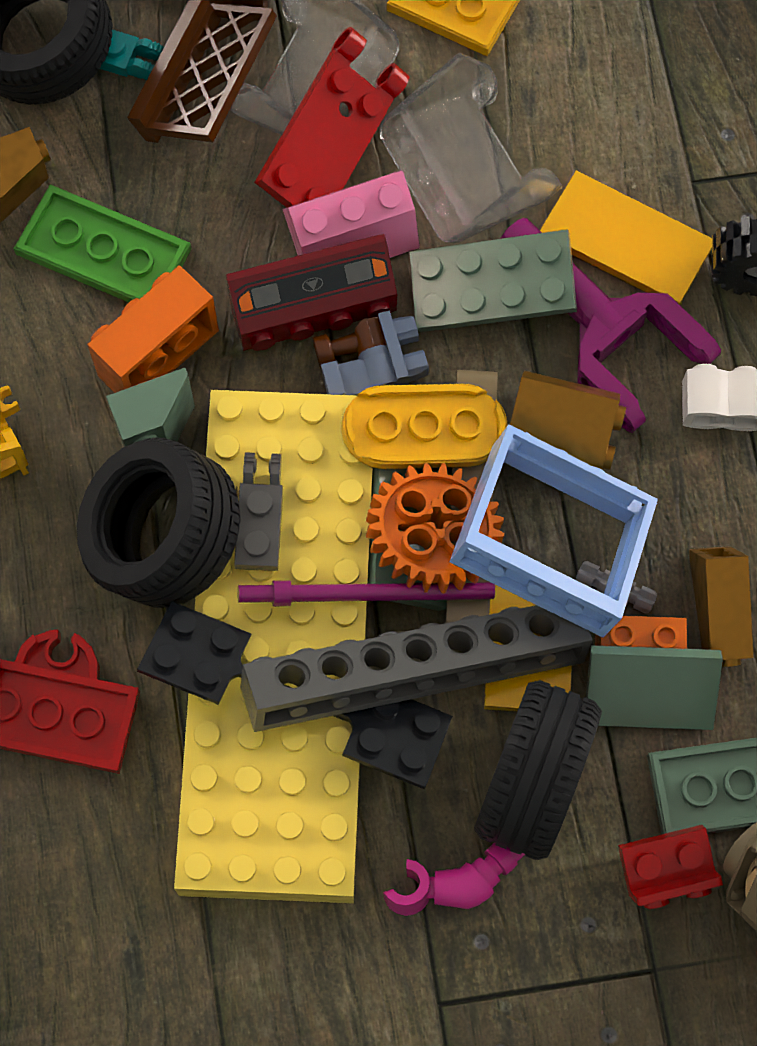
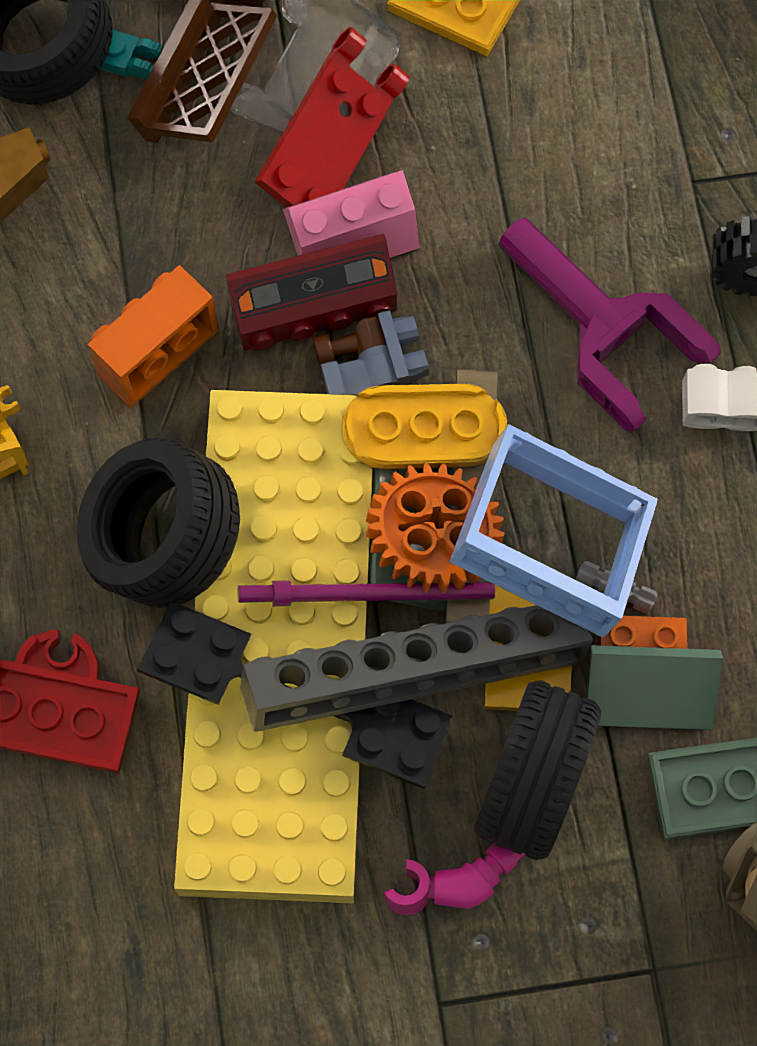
(98, 245): bright green tile -> none
(153, 408): sand green slope -> none
(259, 517): dark grey hinge -> none
(455, 156): clear windscreen -> none
(493, 281): sand green plate -> none
(569, 417): pearl gold brick -> none
(628, 238): yellow tile -> none
(669, 867): red bracket -> none
(723, 602): pearl gold slope -> none

